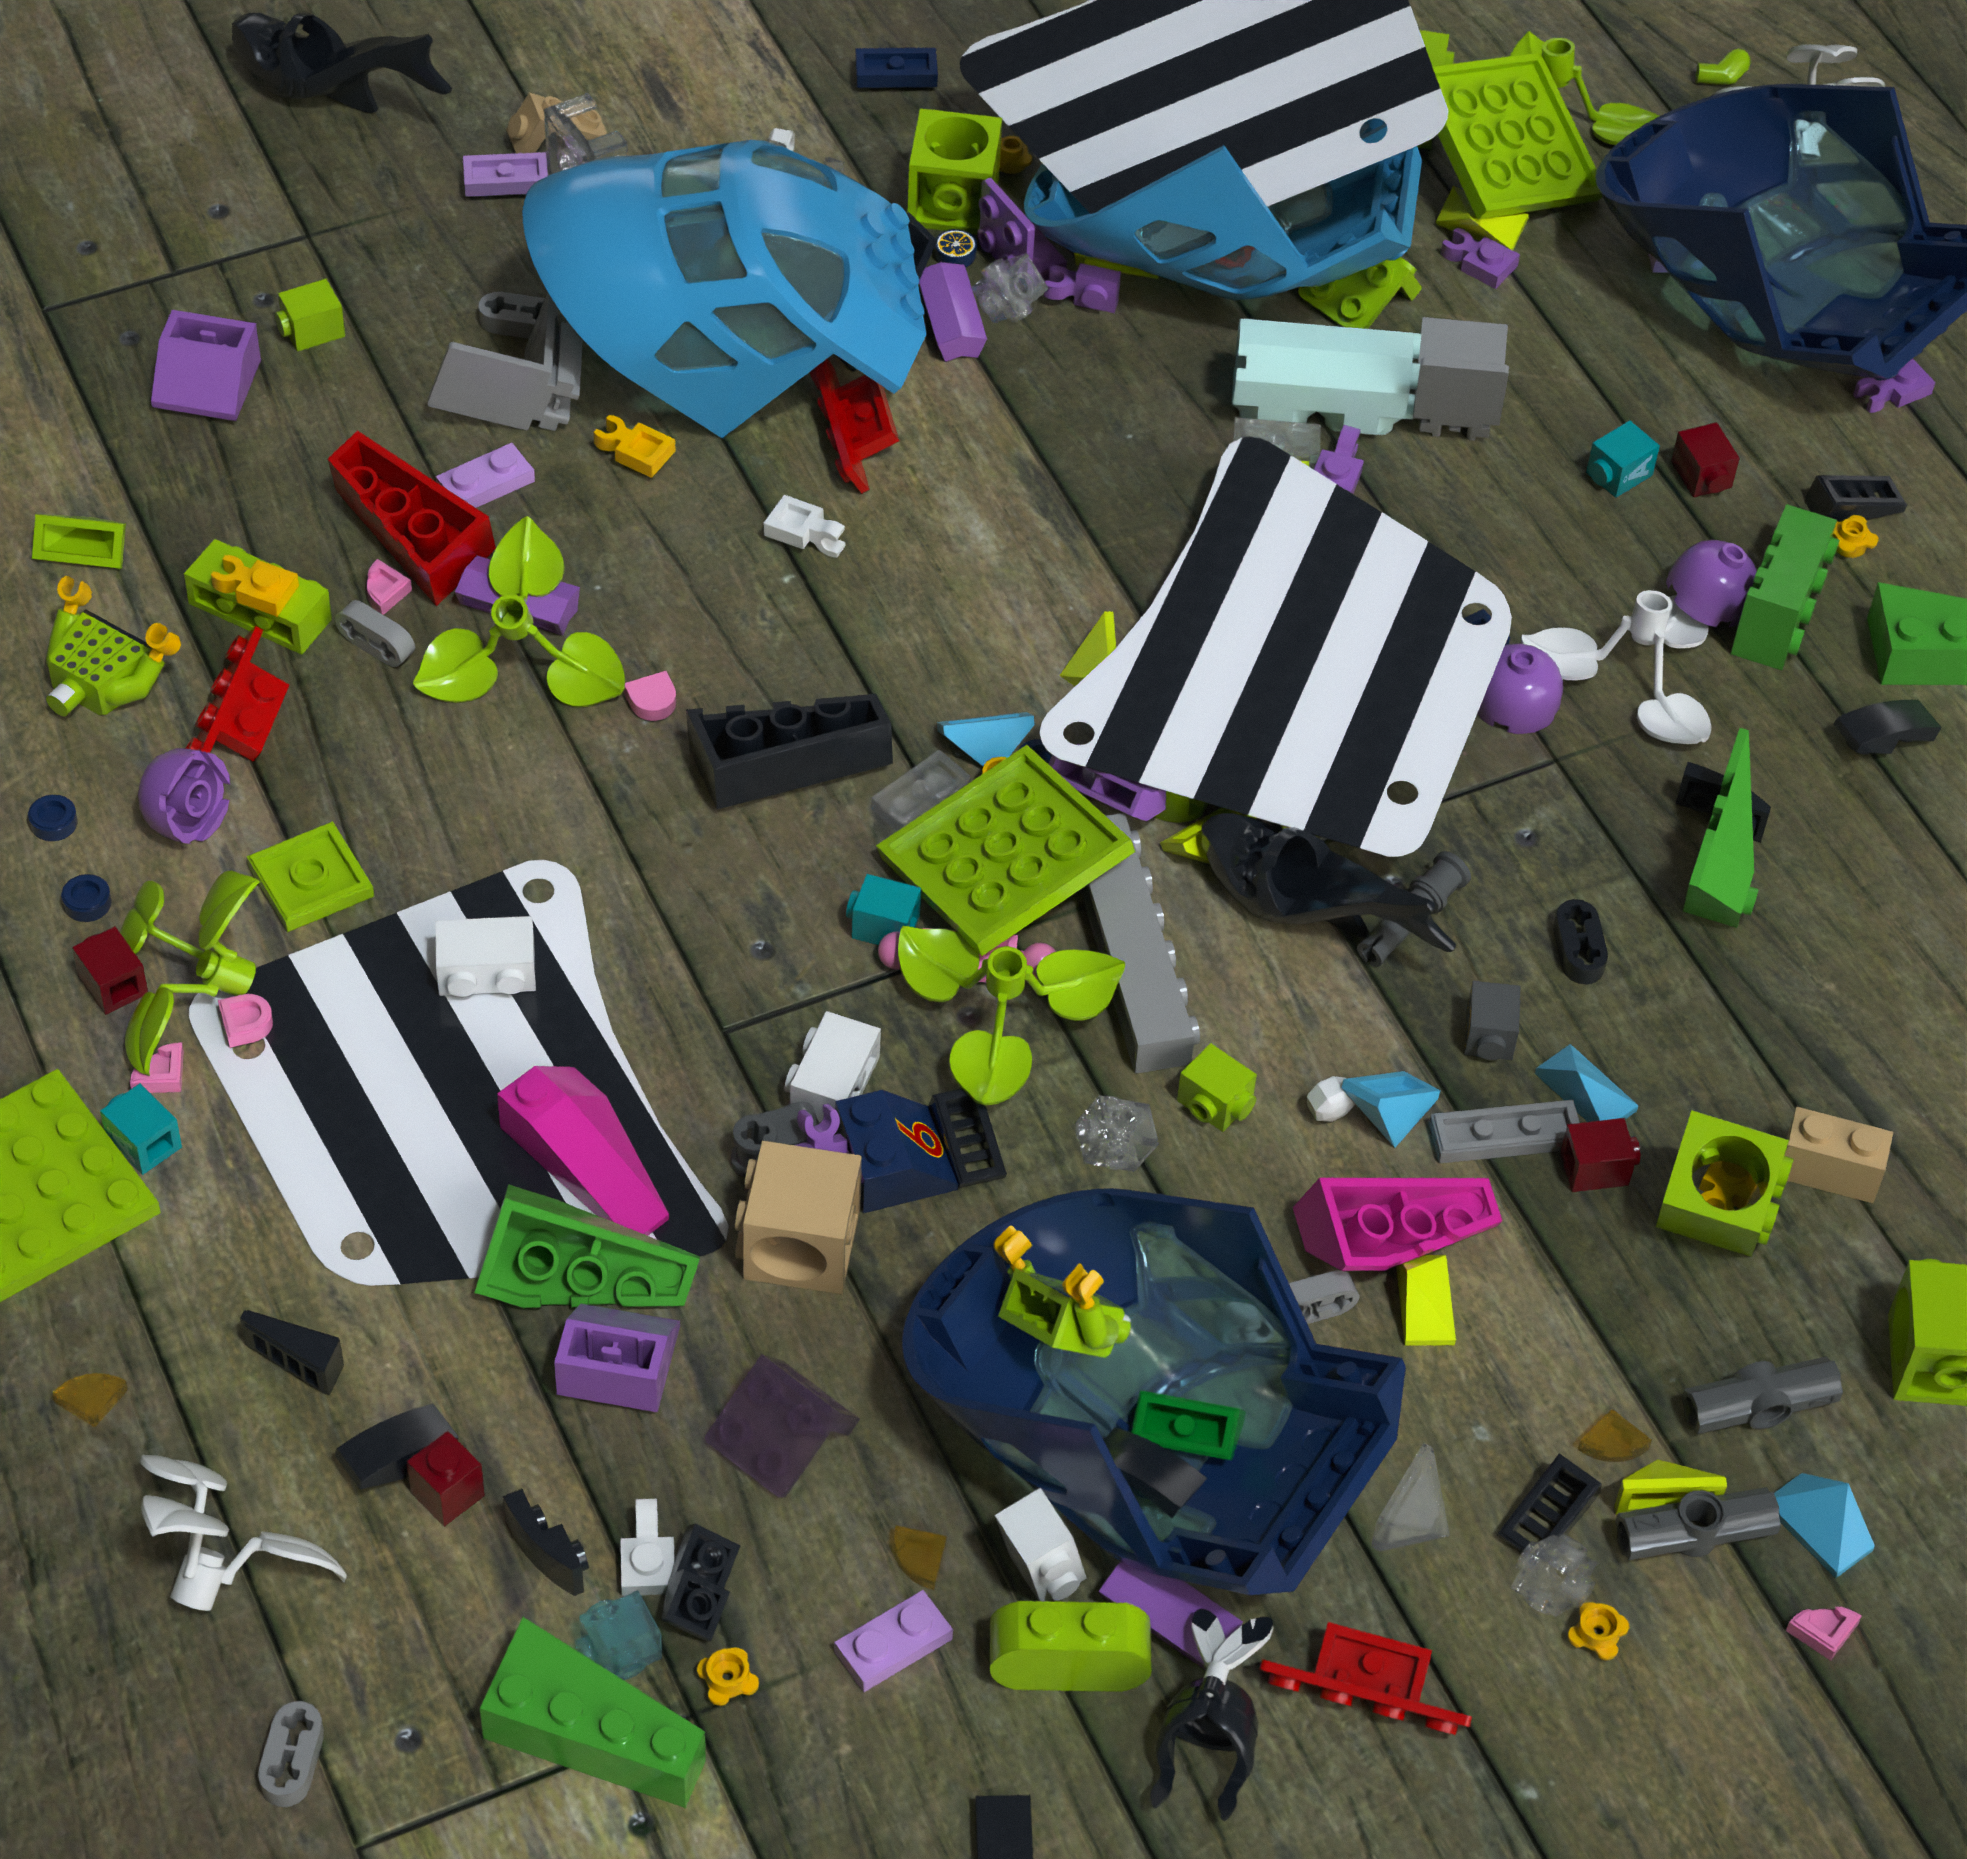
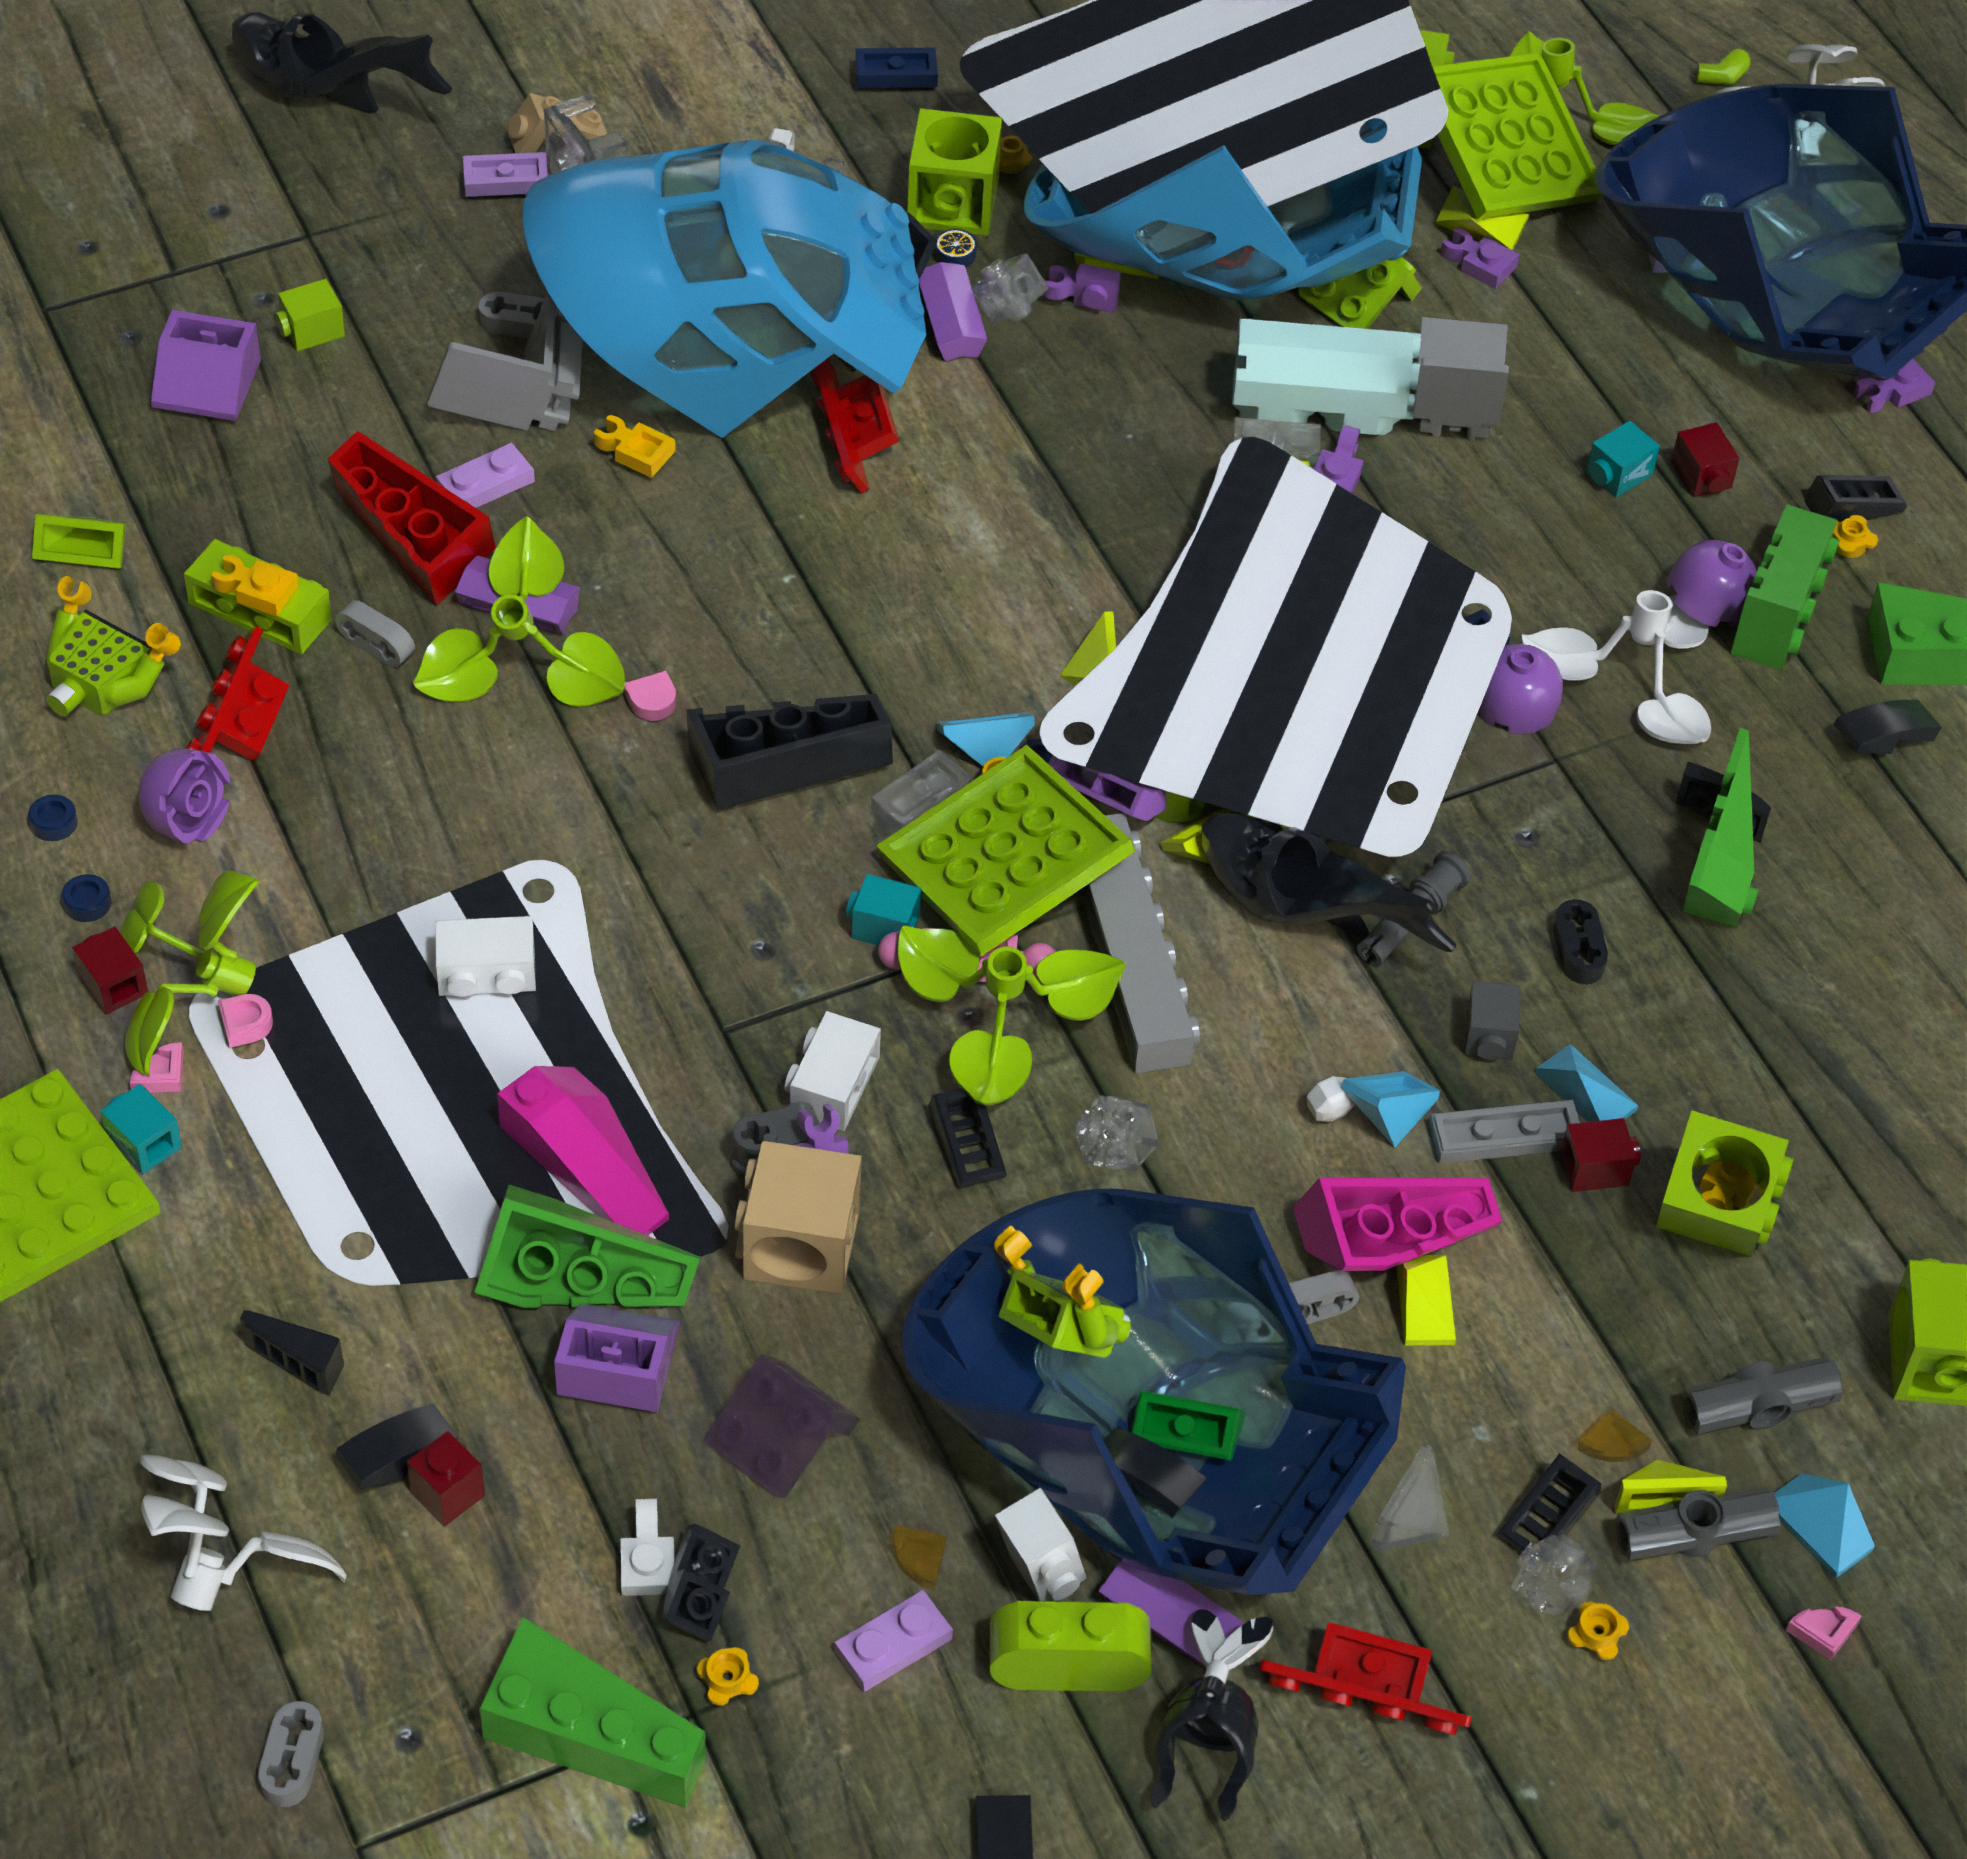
(90, 1395): clear yellow tile -> none
(310, 876): lime tile -> none
(385, 586): bright pink tile -> none
(545, 1547): black slope -> none
(620, 1635): clear light blue brick -> none
(801, 522): white plate -> none
(898, 1149): dark blue slope -> none
(1009, 233): medium lavender bracket -> none
(1217, 1088): lime brick -> none
(1837, 1154): tan brick -> none

